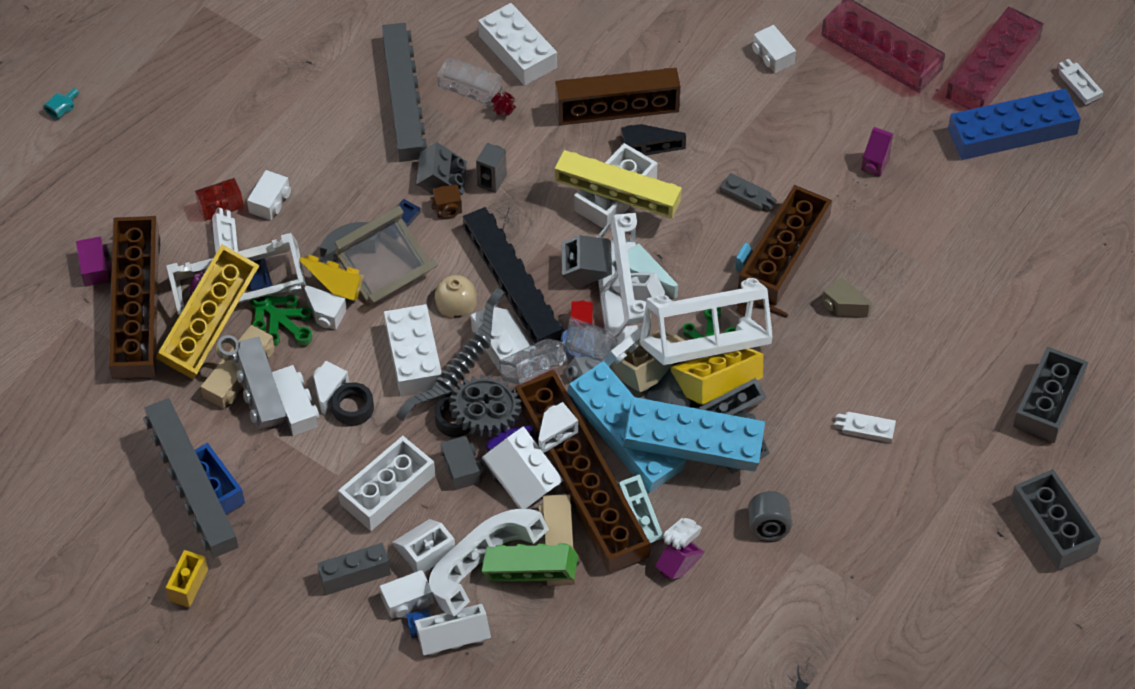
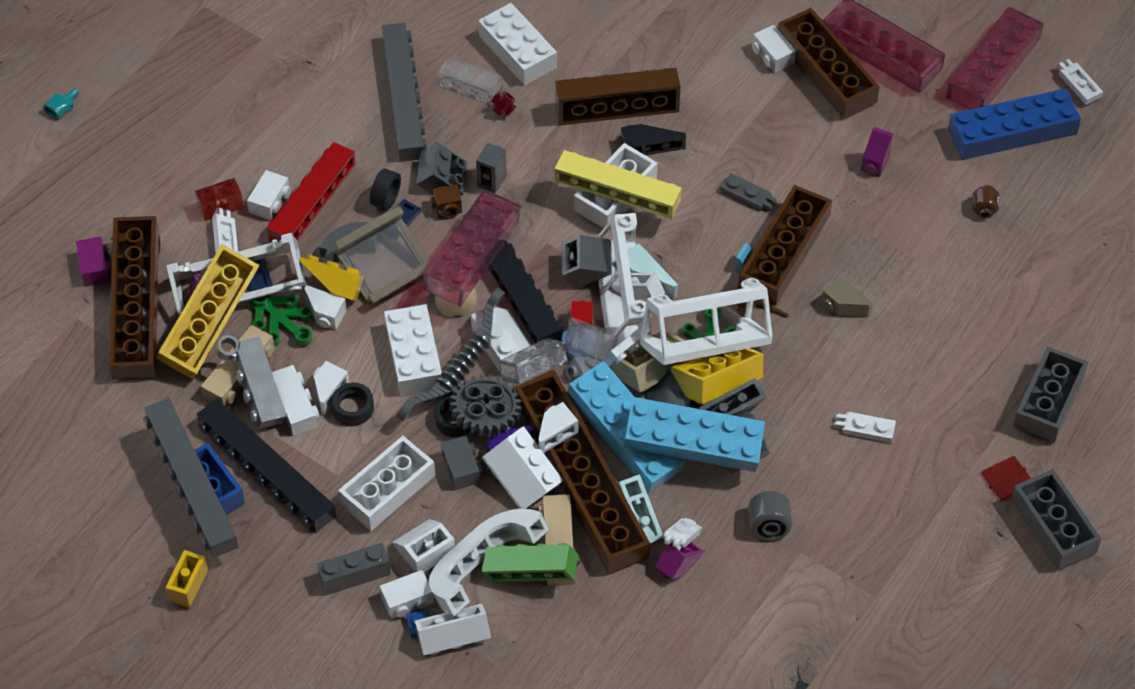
(266, 465): none -> black brick
(312, 193): none -> red brick
(385, 189): none -> black tyre
(471, 247): none -> clear pink brick
(829, 63): none -> reddish brown brick
(985, 201): none -> reddish brown head
(1004, 476): none -> clear red piece

